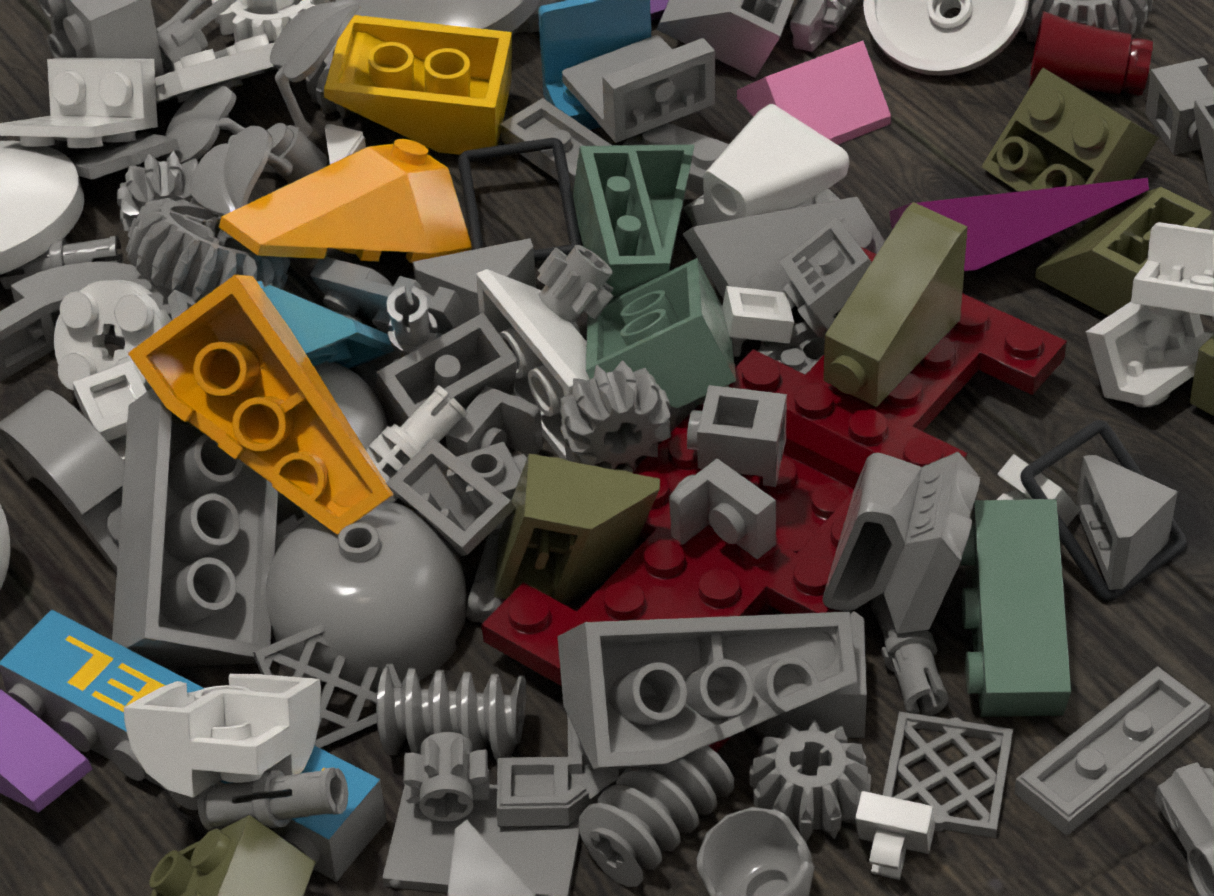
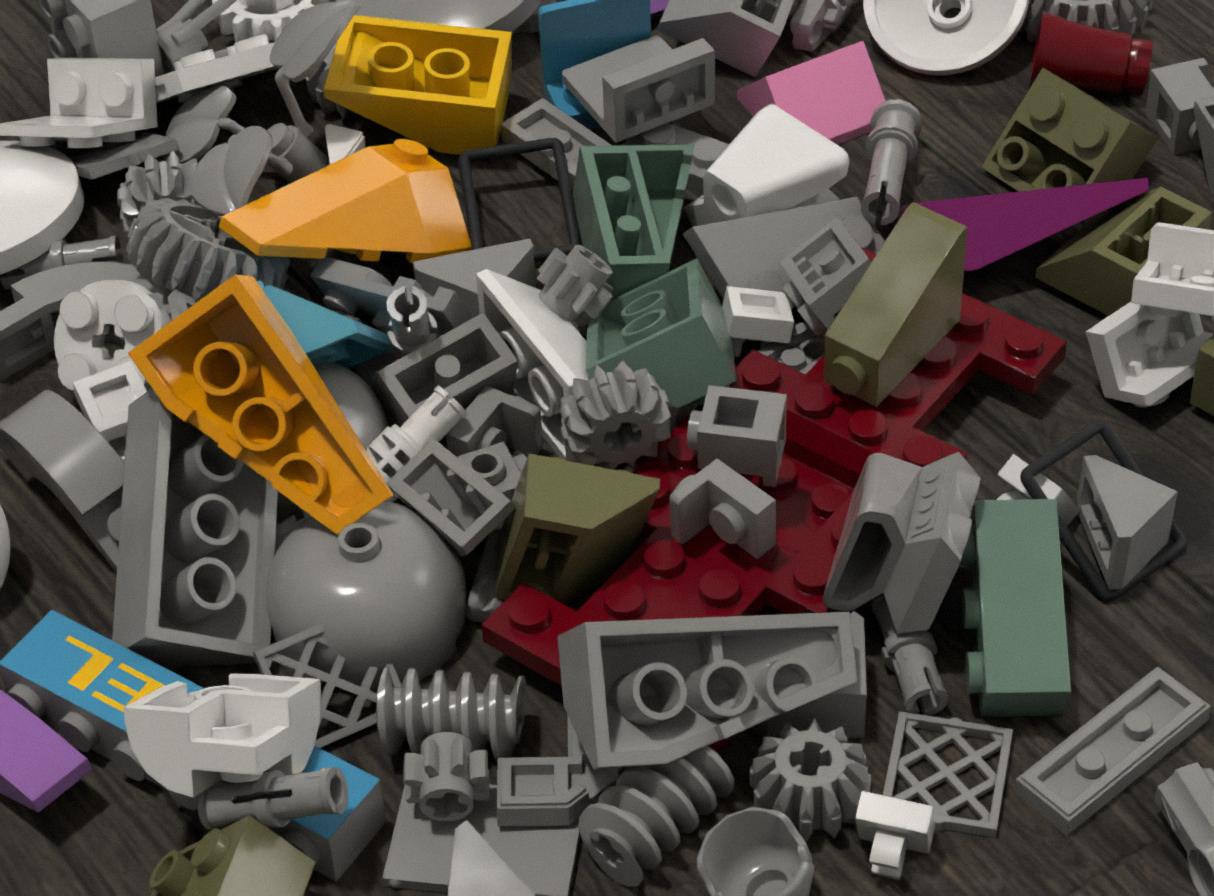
(890, 150): none -> light grey pin

